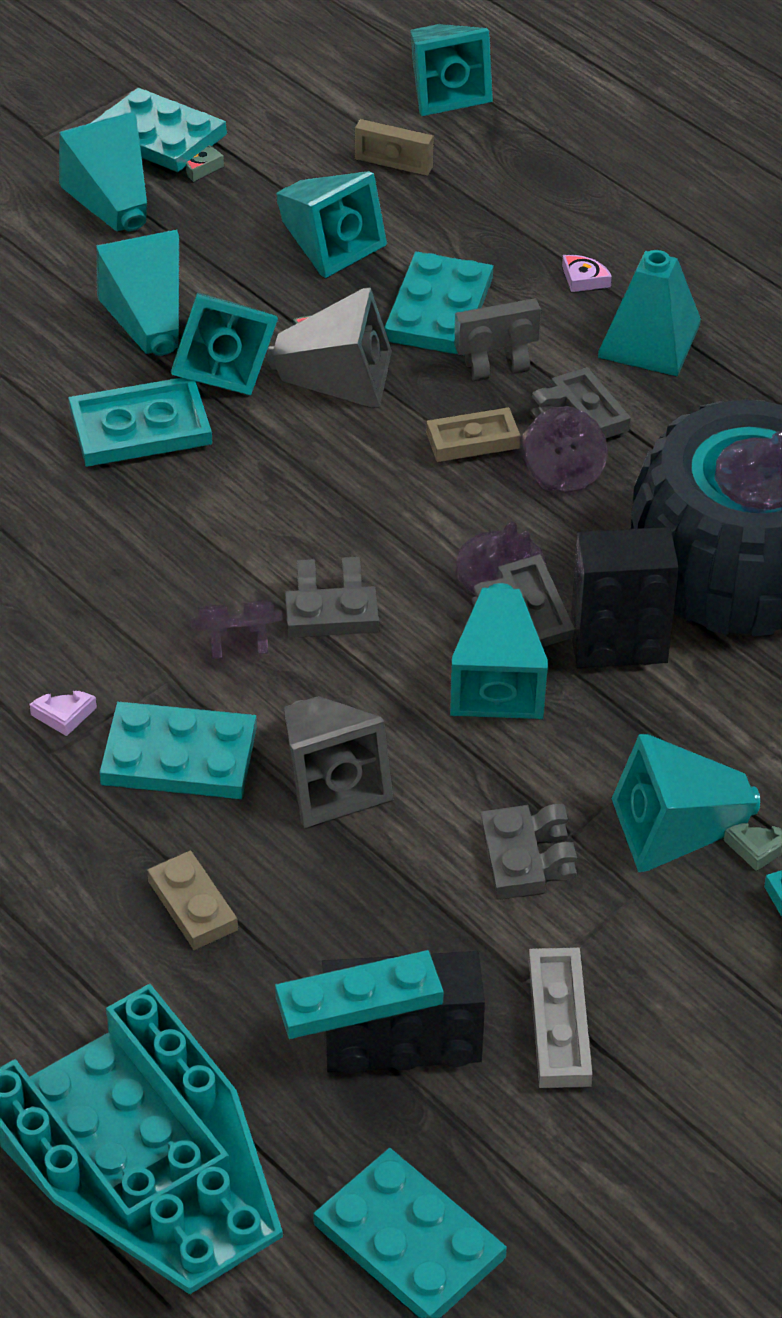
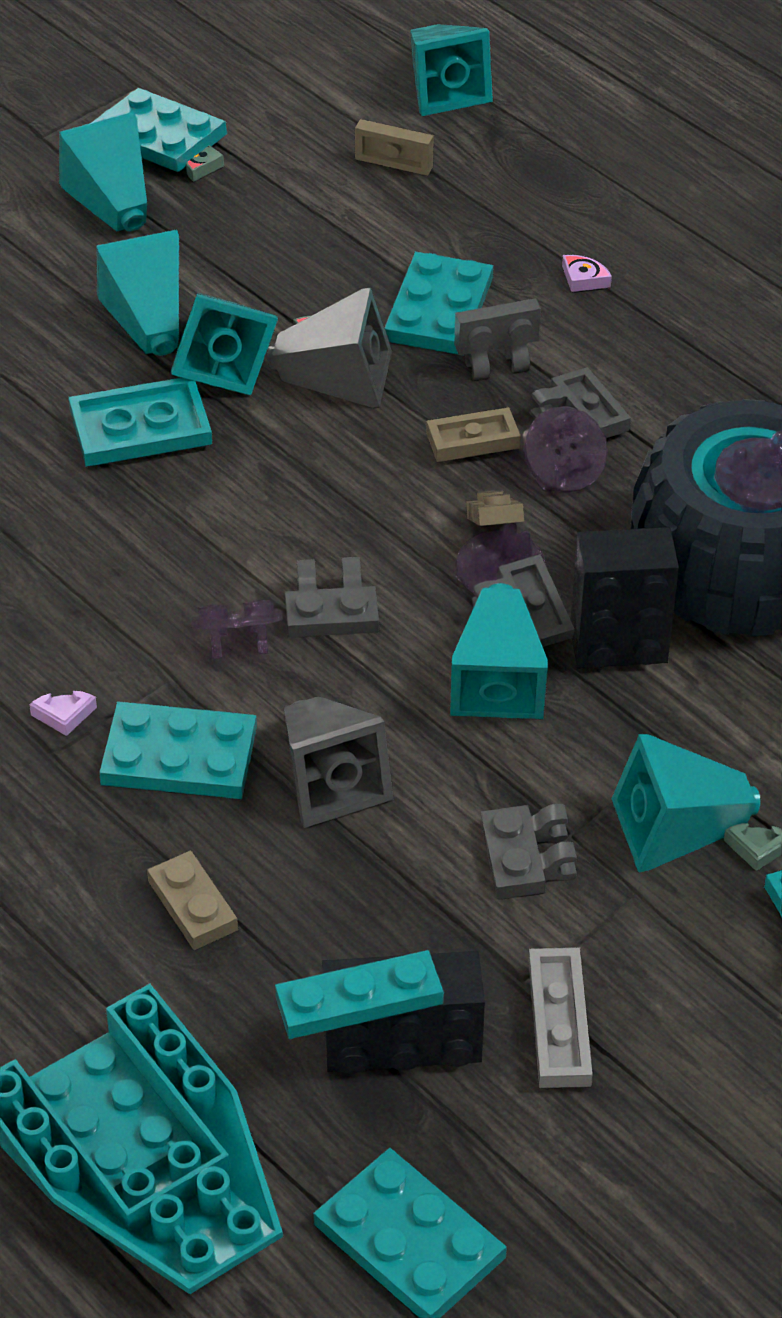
(334, 219): teal slope -> none
(494, 508): none -> dark tan plate
(654, 318): teal slope -> none

